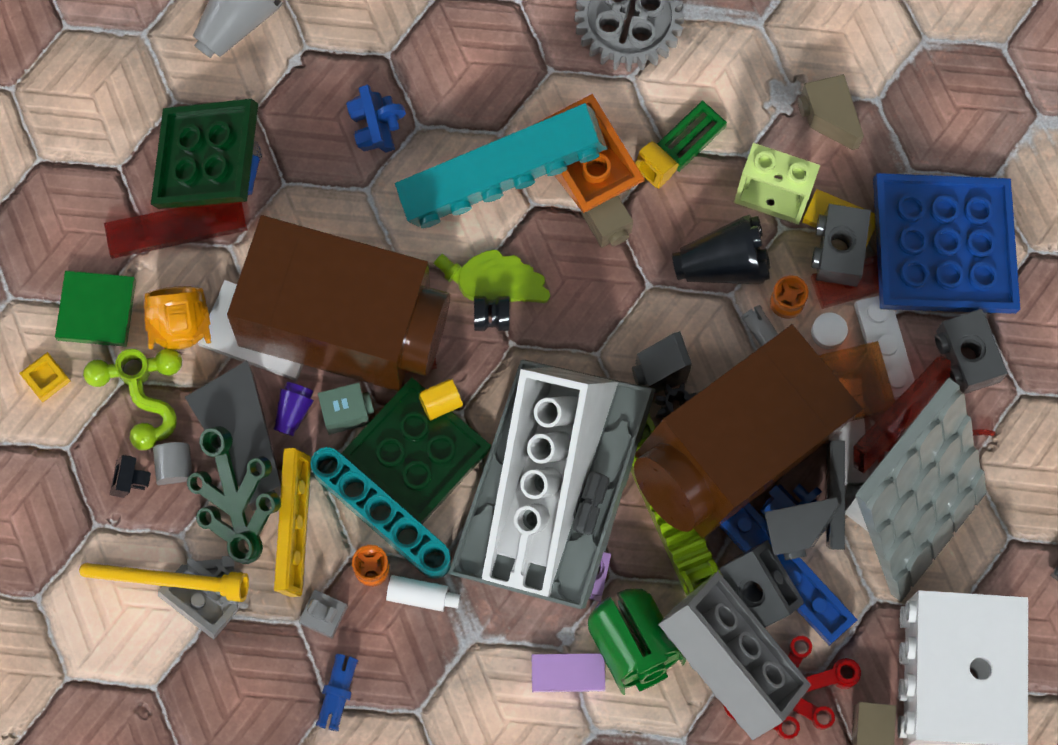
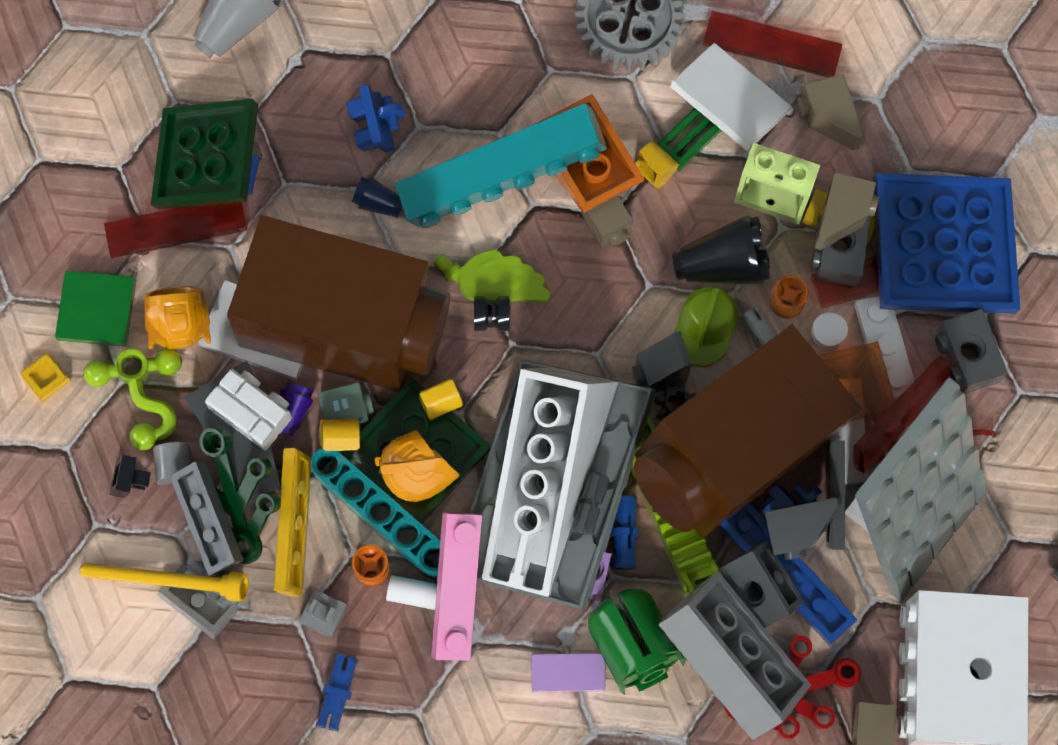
(206, 518): none -> dark grey plate
(249, 408): none -> white brick
(339, 434): none -> yellow brick
(376, 198): none -> dark blue cone
(414, 469): none -> light orange helmet
(456, 586): none -> bright pink plate
(625, 534): none -> blue pin
(707, 324): none -> lime piece
(730, 96): none -> white tile
(773, 44): none -> clear red tile
(845, 208): none -> dark tan slope

